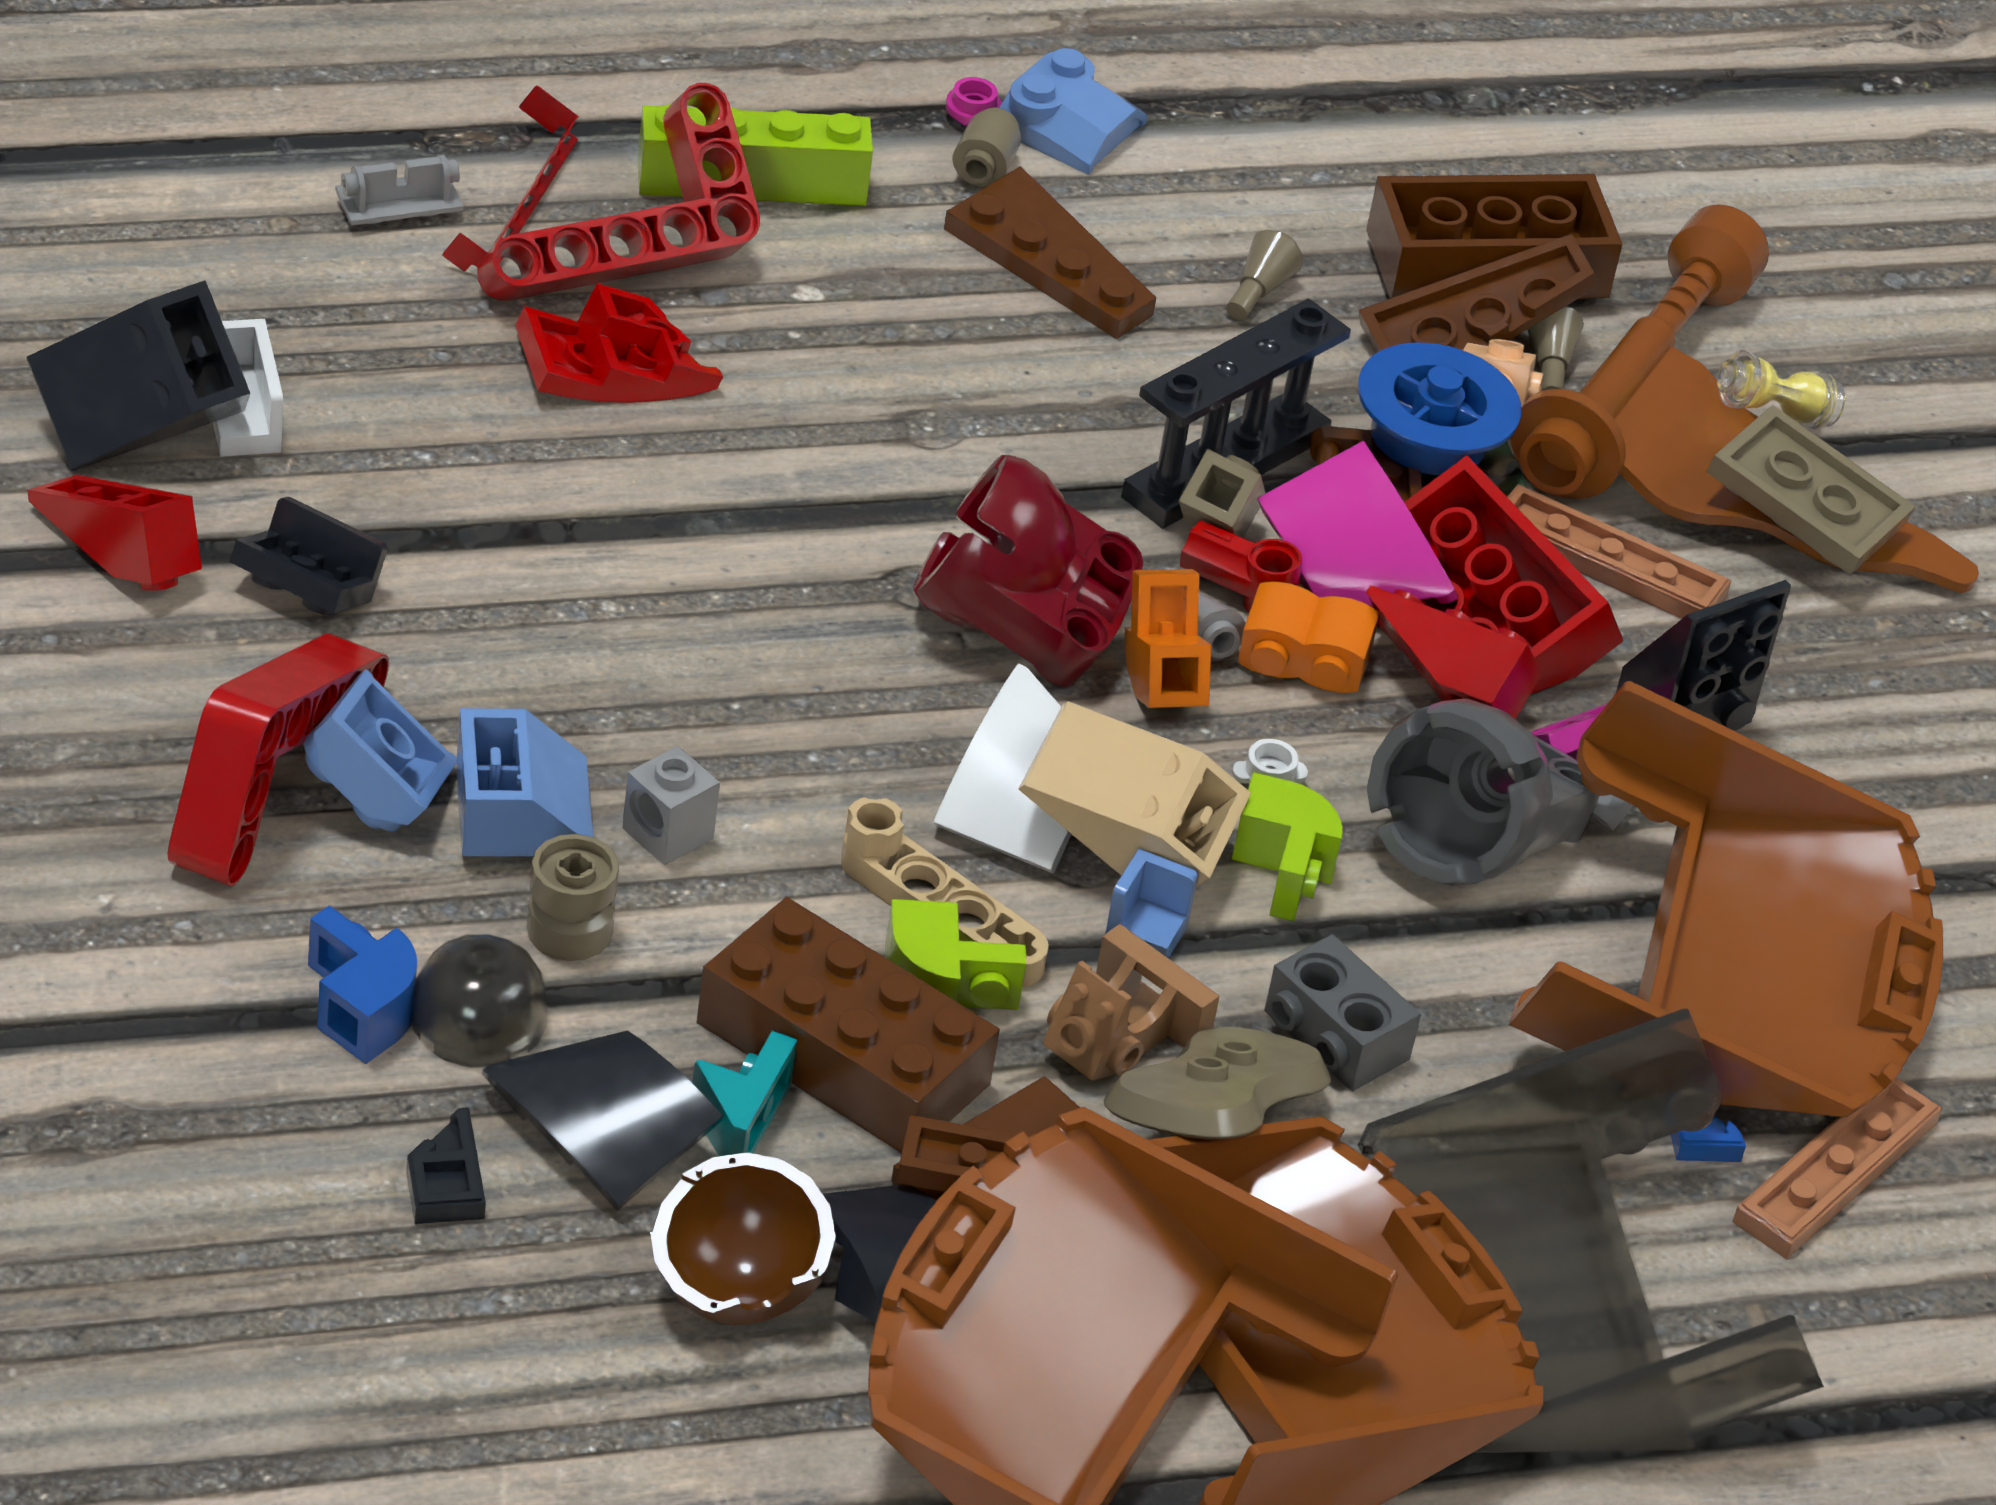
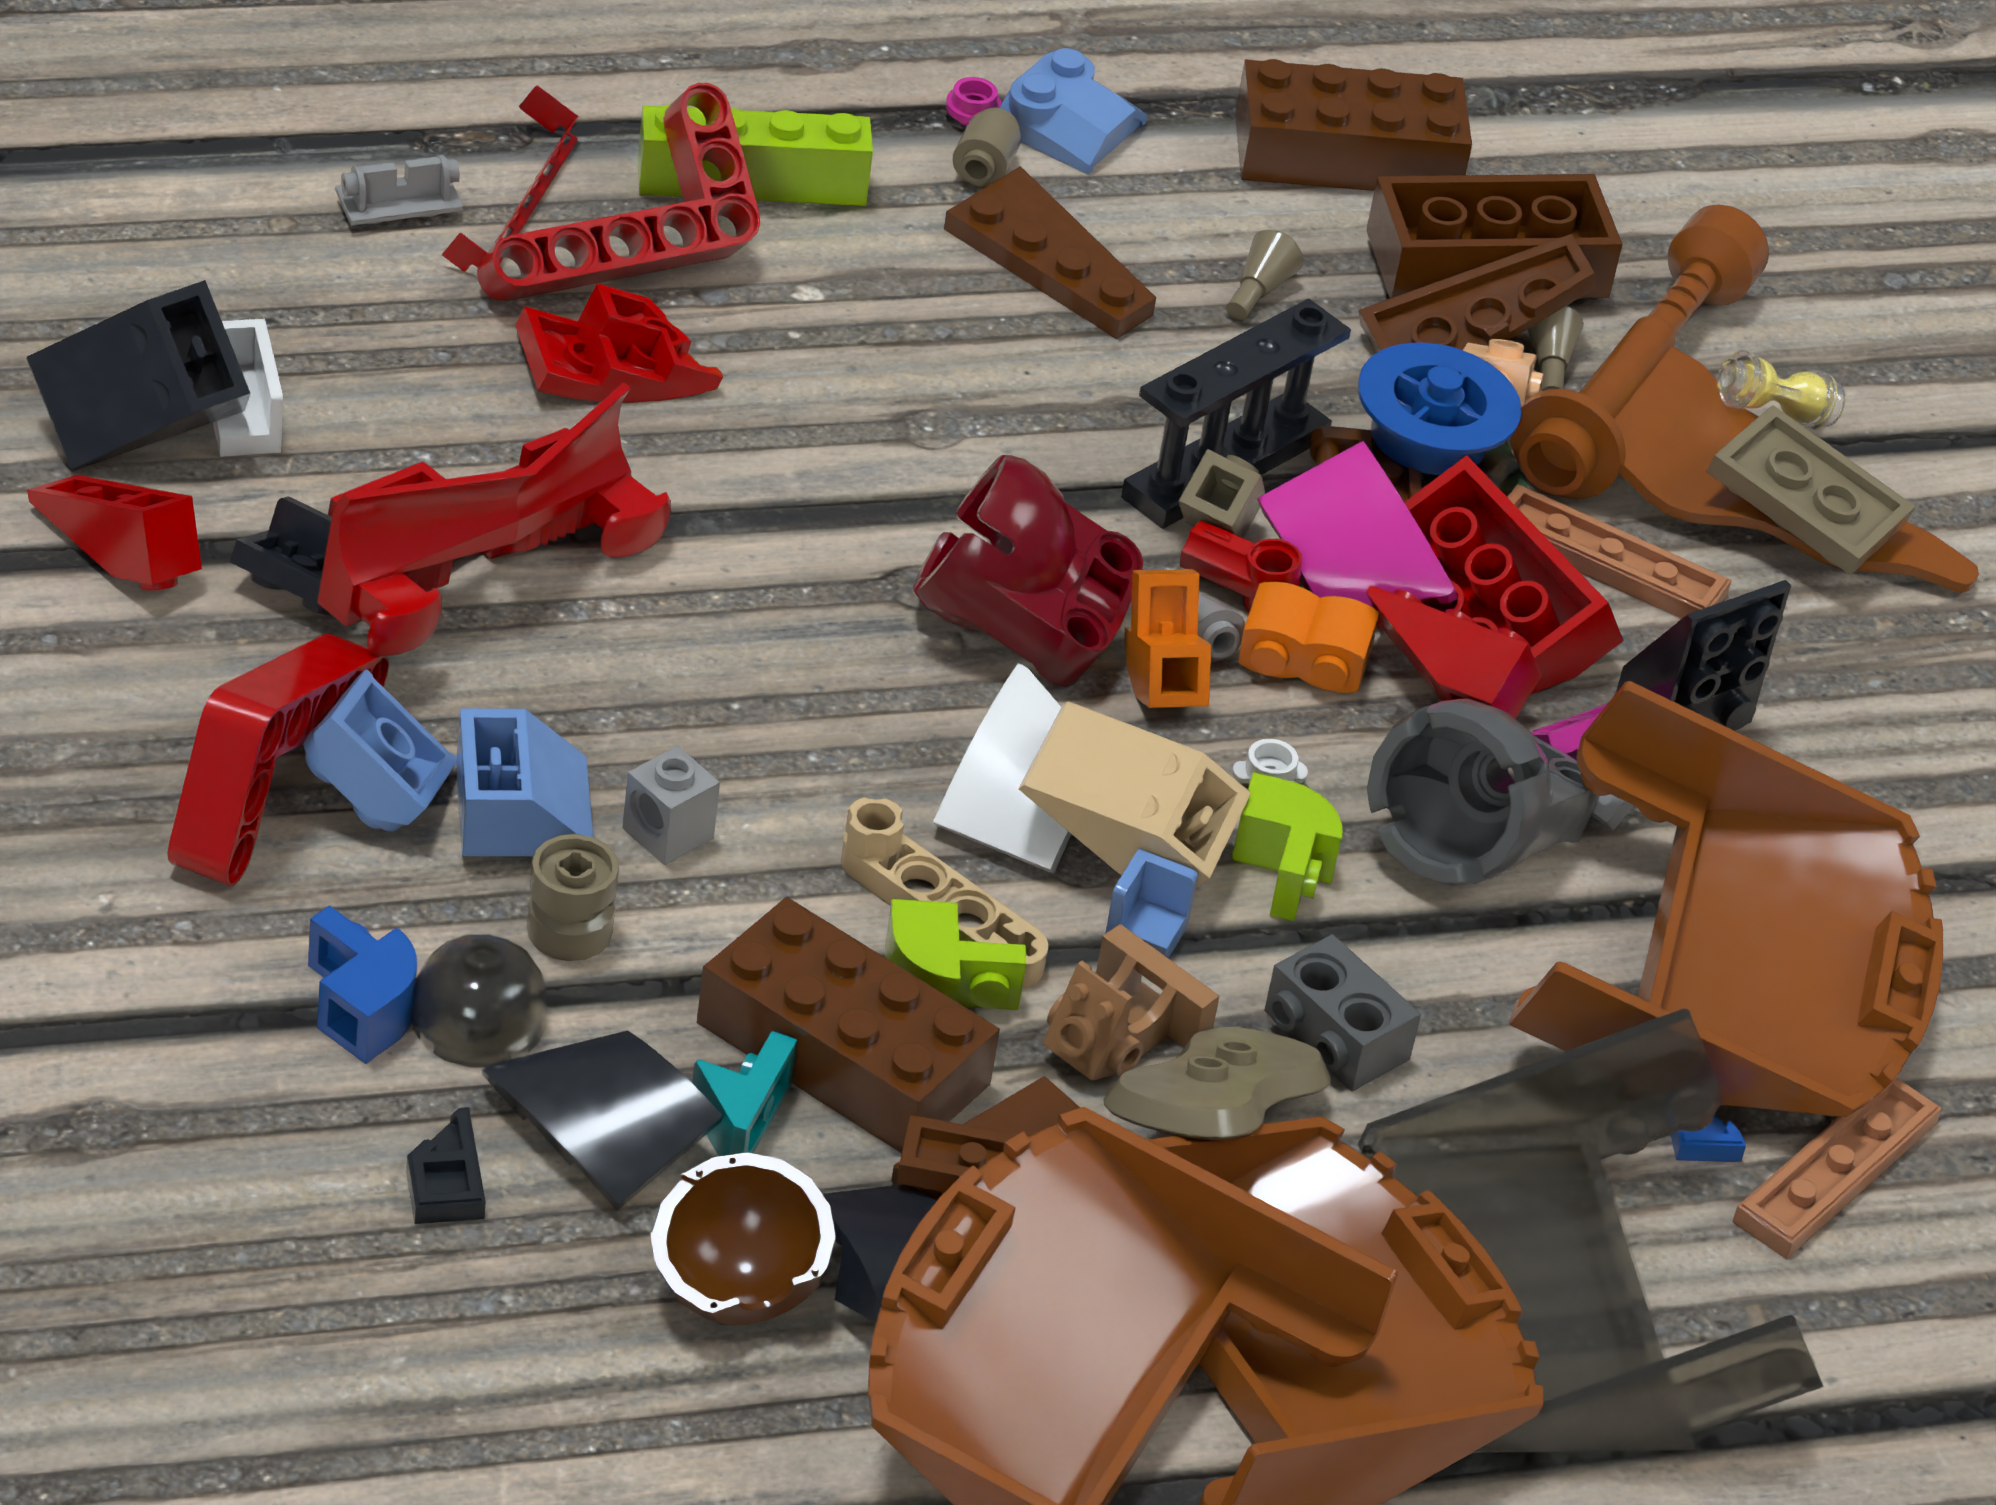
(405, 529): none -> red piece
(1348, 124): none -> reddish brown brick

